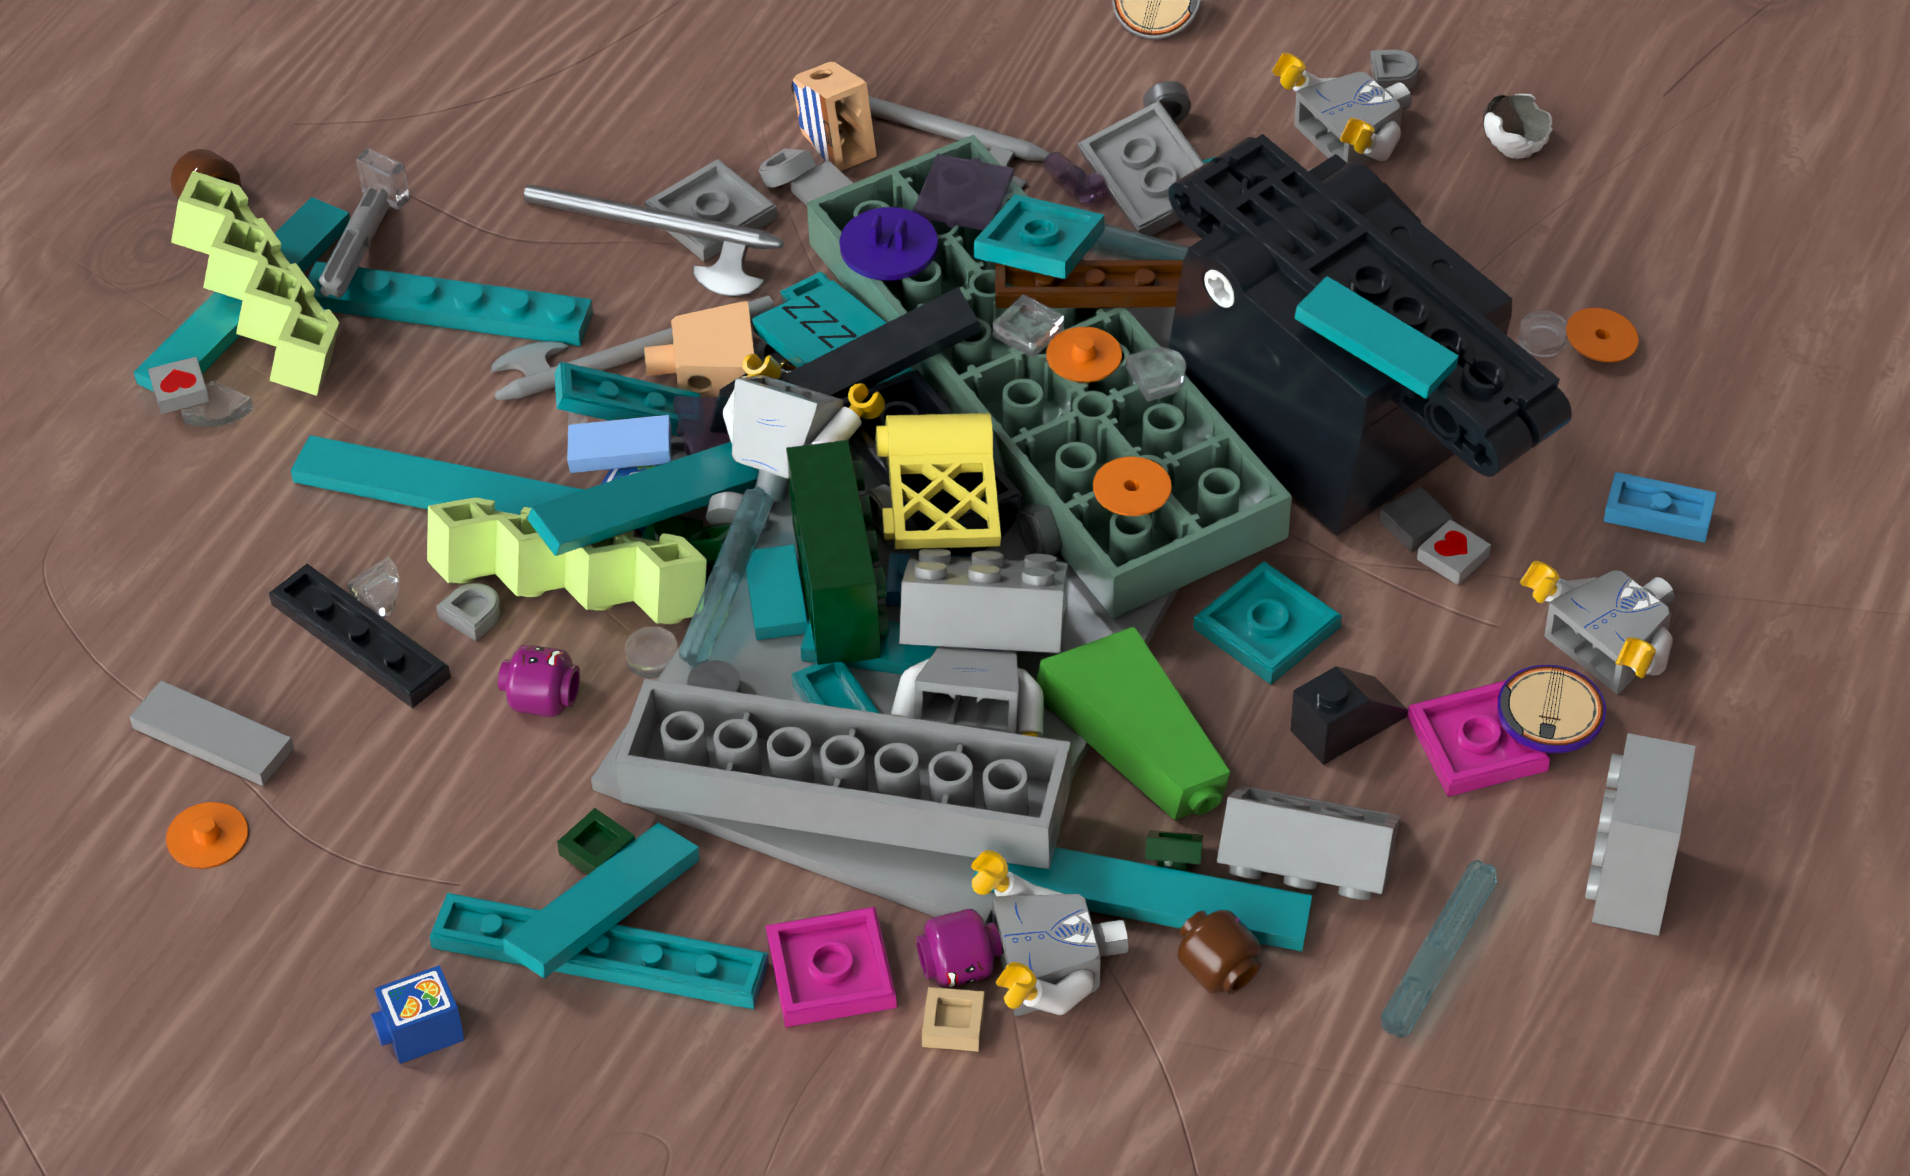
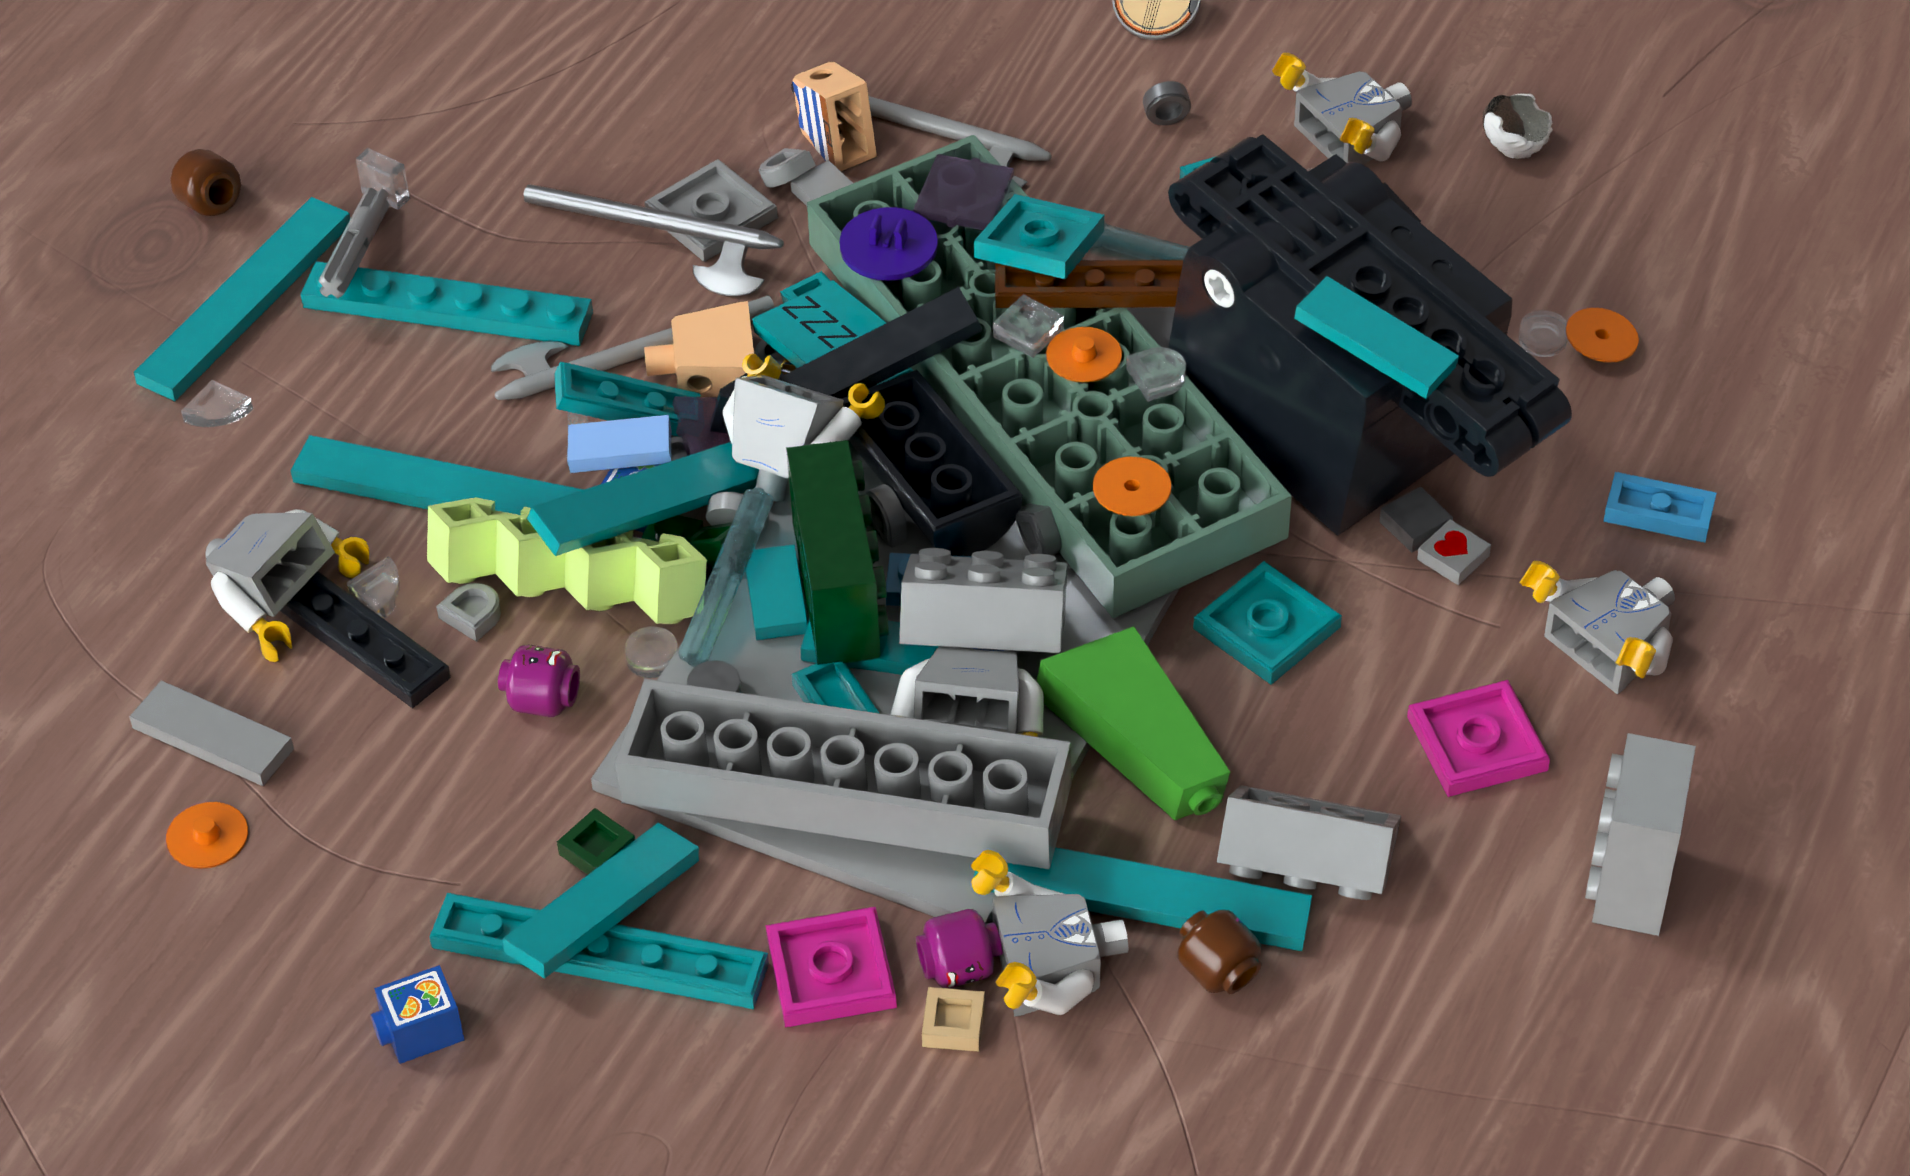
(178, 385): light grey tile -> none
(250, 267): yellowish green brick -> none
(269, 562): none -> light grey torso
(940, 450): light yellow piece -> none
(1074, 179): clear purple arm -> none
(1140, 163): light grey tile -> none
(1174, 849): dark green plate -> none
(1342, 712): black slope -> none
(1393, 67): light grey tile -> none
(1438, 949): clear light blue axle -> none
(1551, 708): piece -> none

